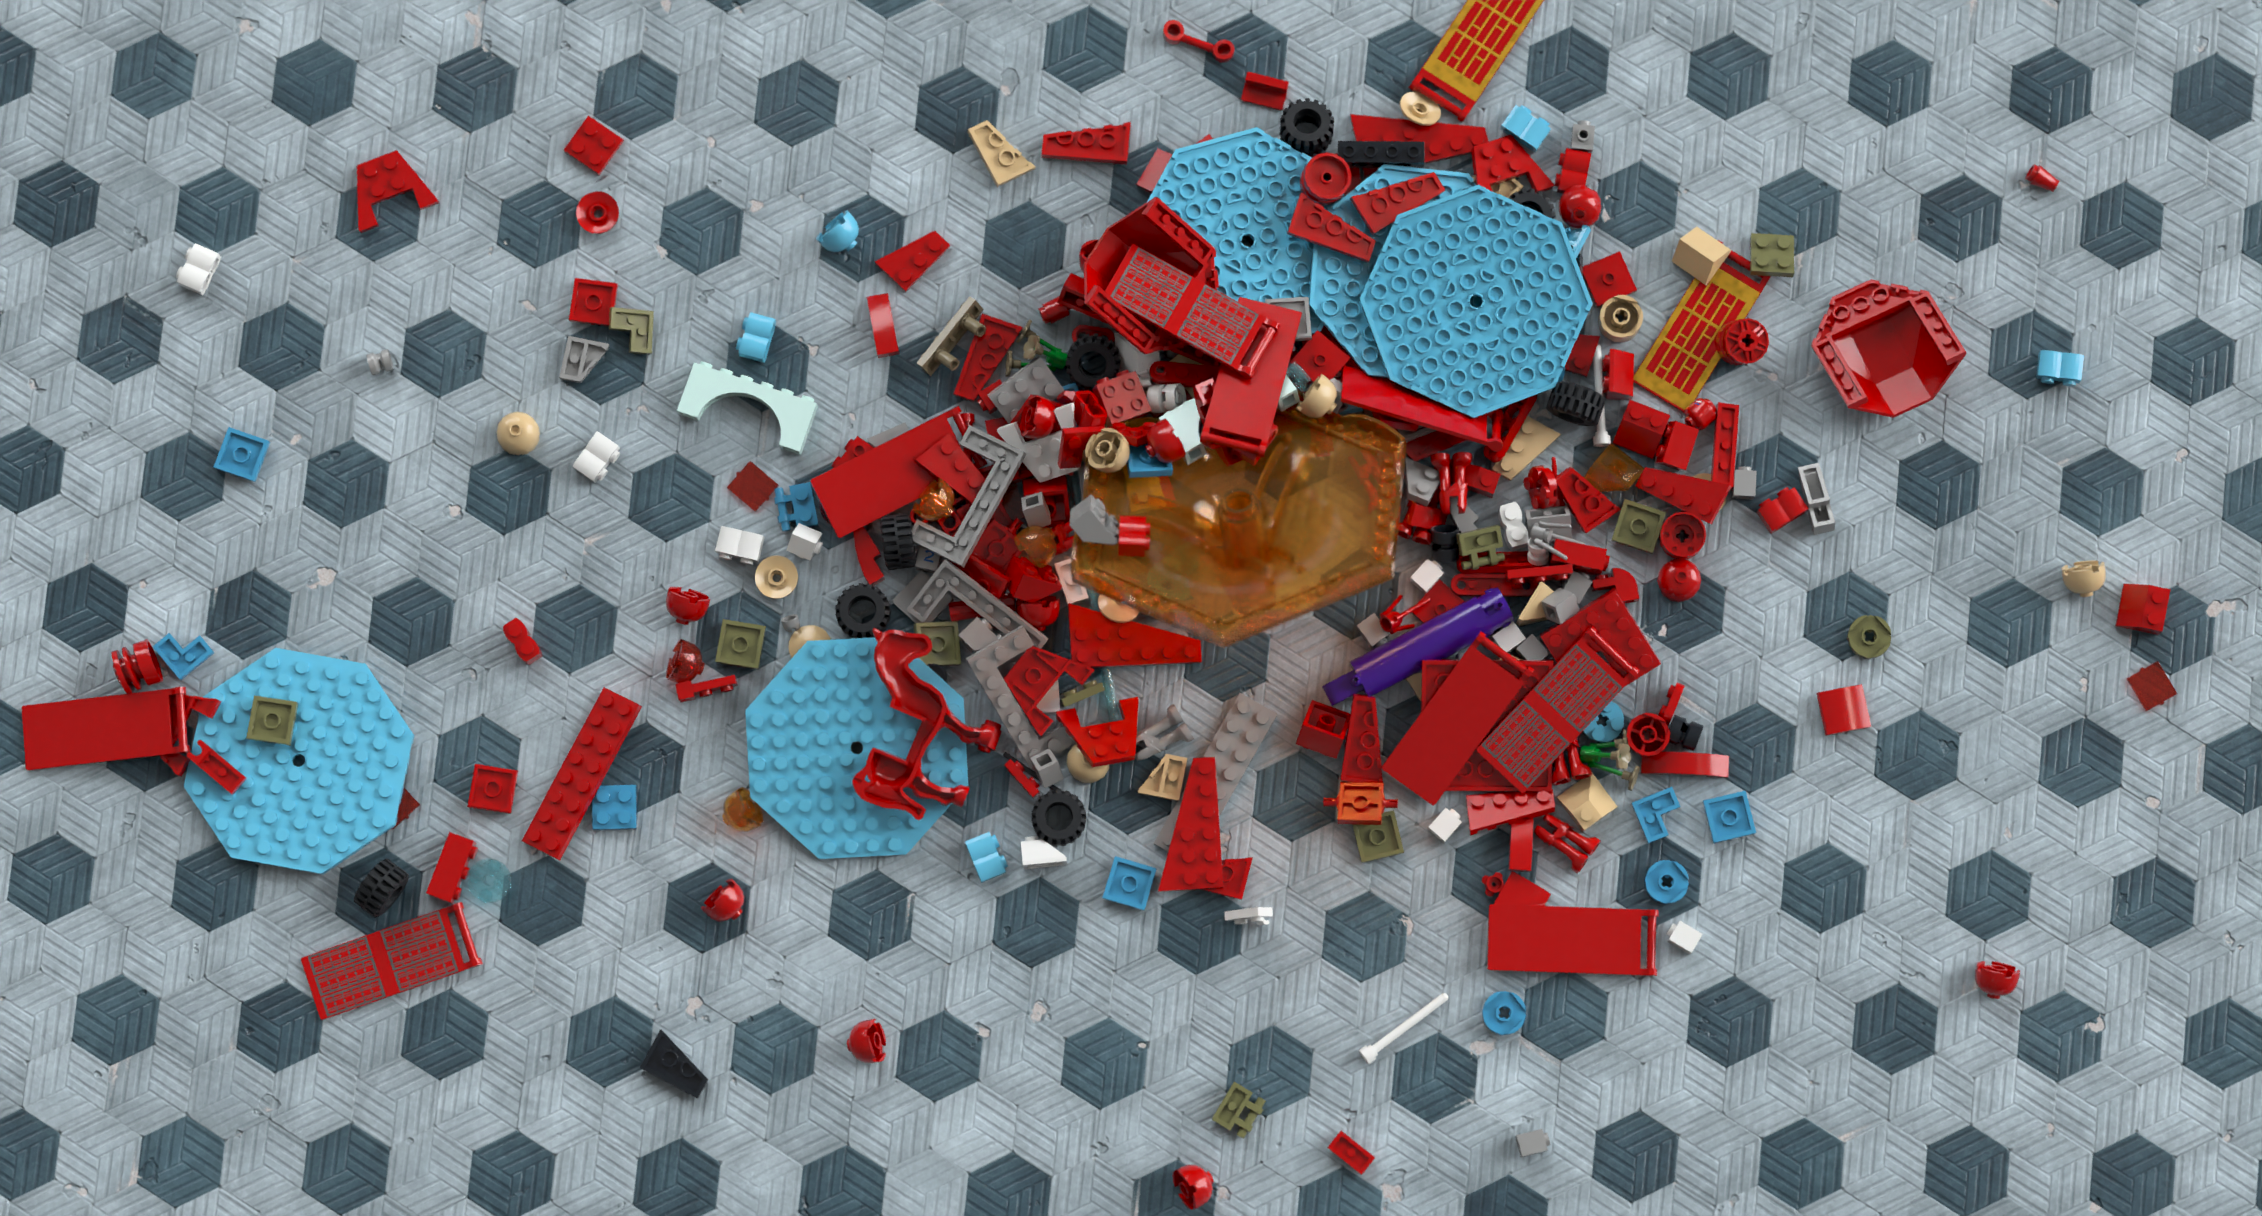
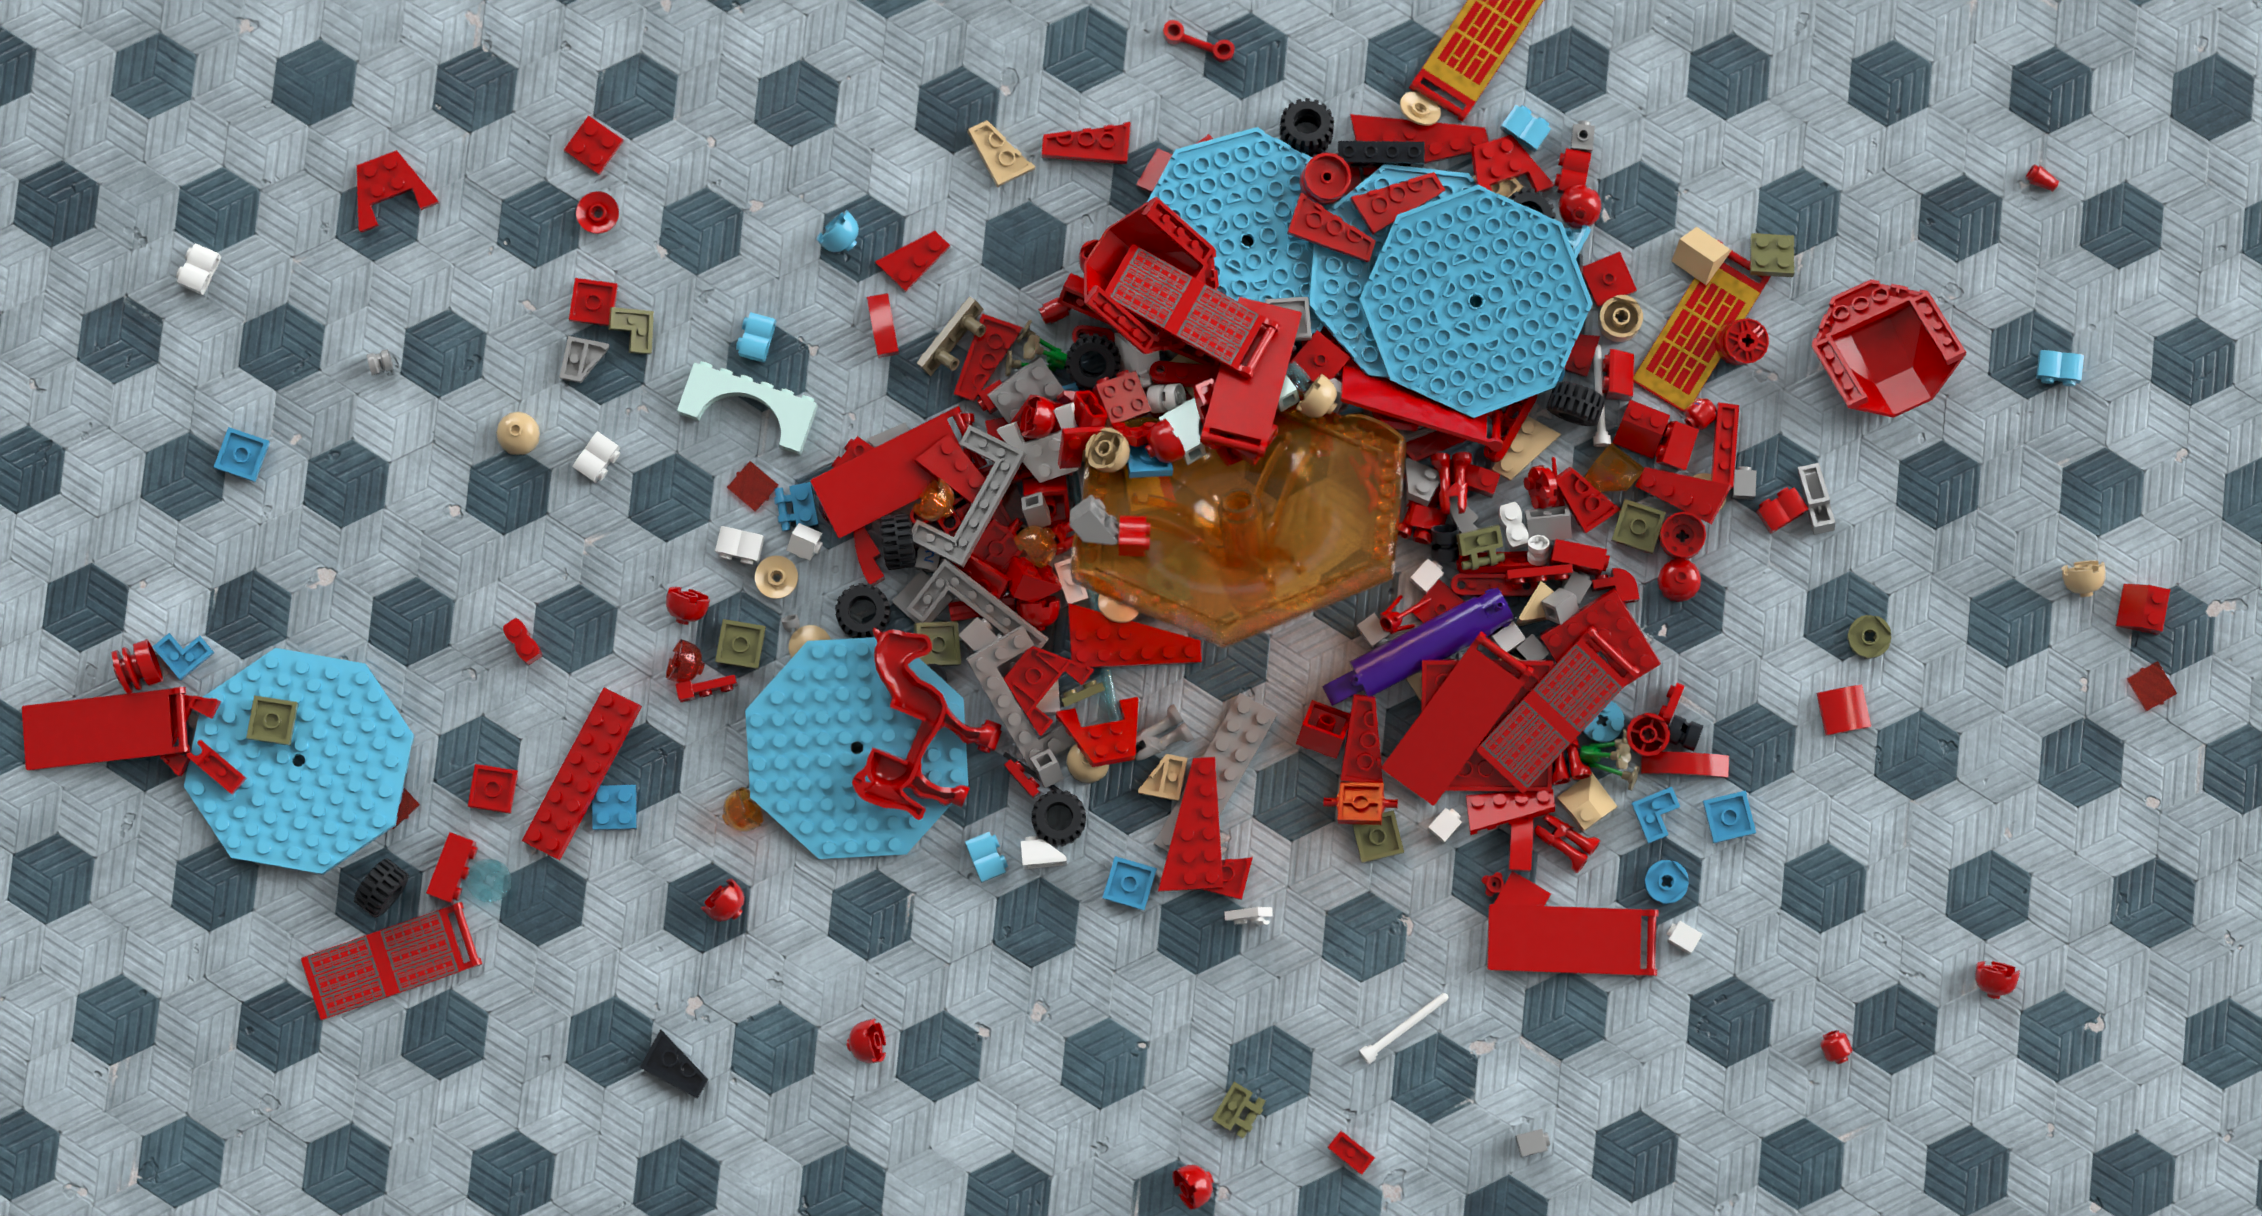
(1264, 91): red panel -> none
(1516, 1015): dark azure plate -> none
(1542, 533): light grey plant -> none
(1836, 1046): none -> red head

